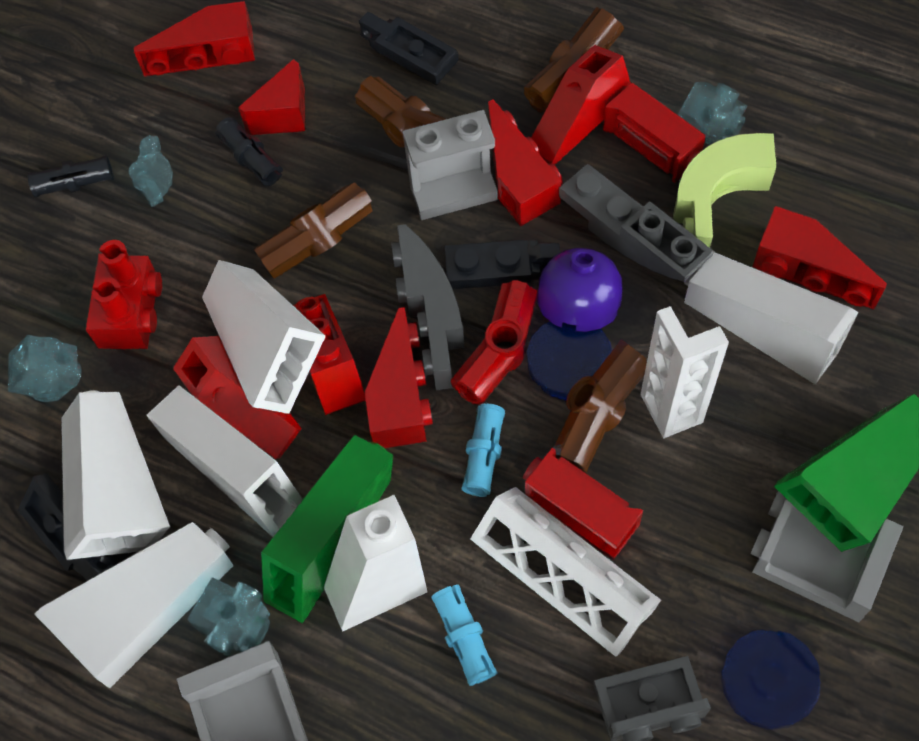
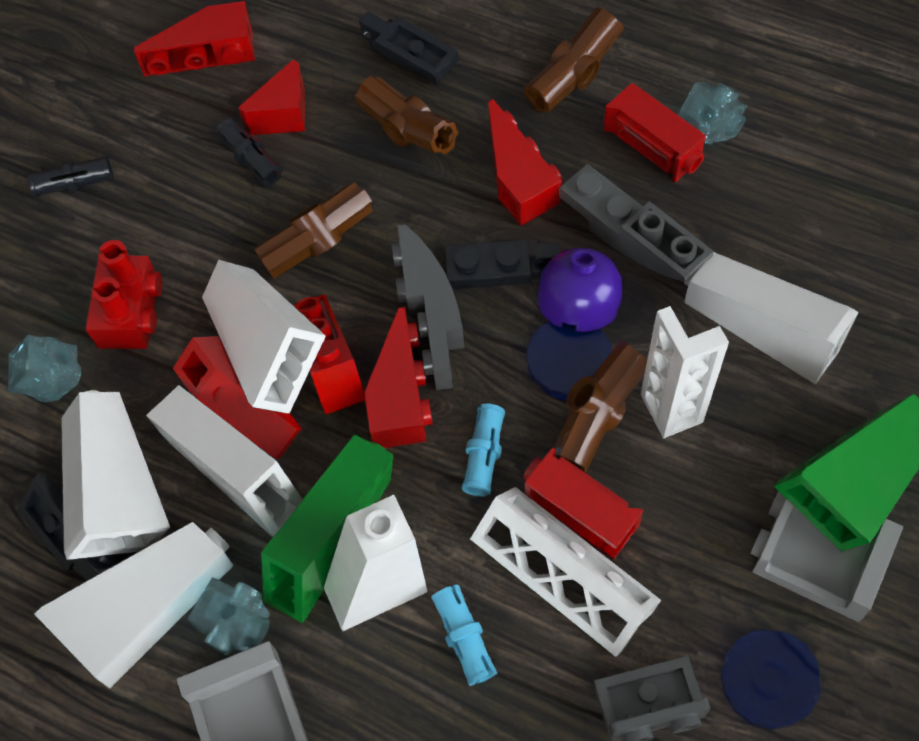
(151, 171): clear light blue piece -> none
(450, 164): light grey panel -> none
(488, 362): red piece -> none
(580, 102): red slope -> none
(722, 168): yellowish green arch -> none
(812, 256): red slope -> none

